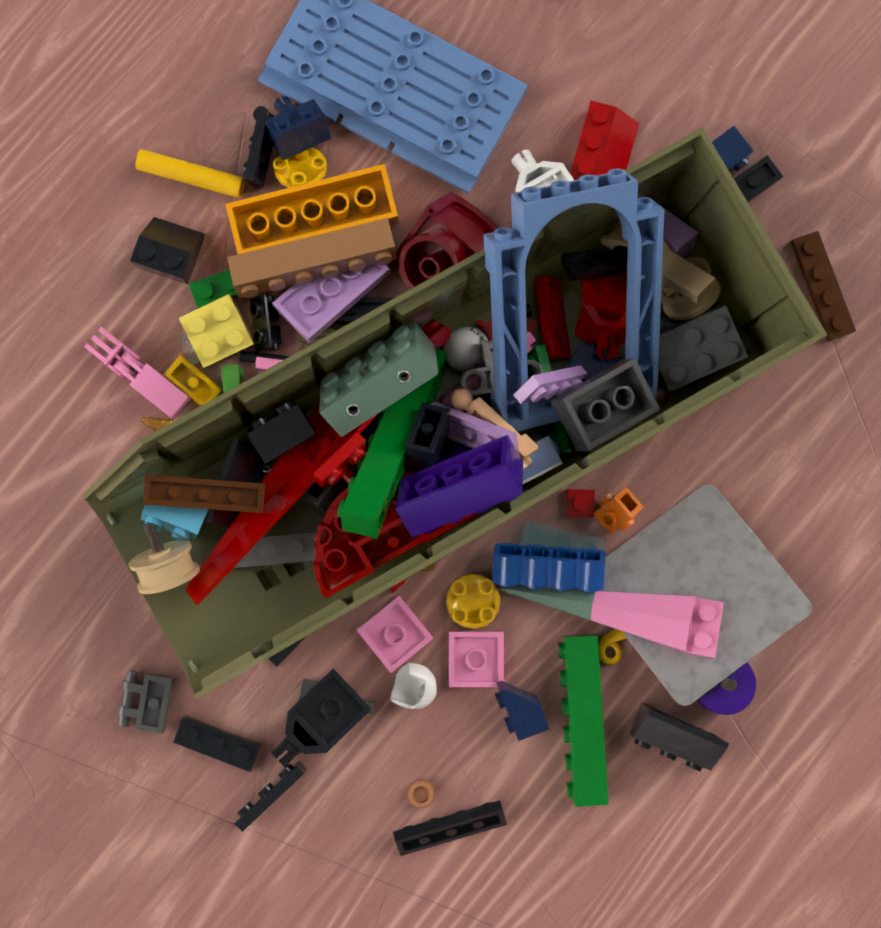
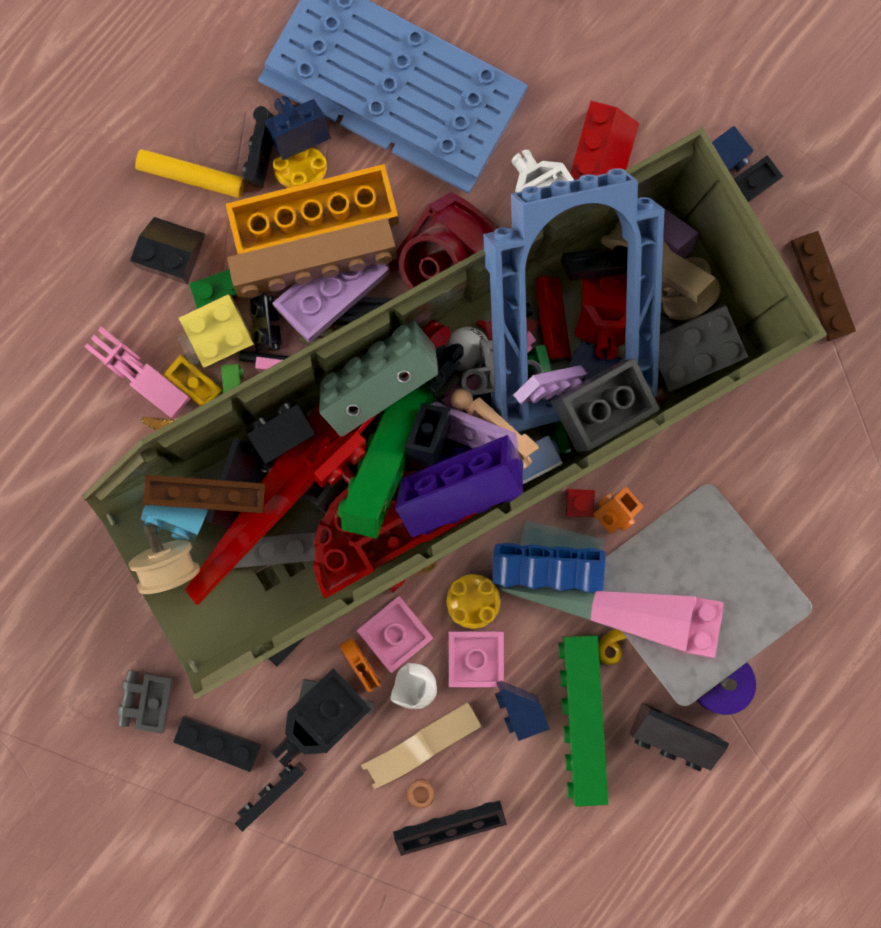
(360, 664): none -> orange piece
(422, 745): none -> tan piece
(447, 363): none -> black hinge

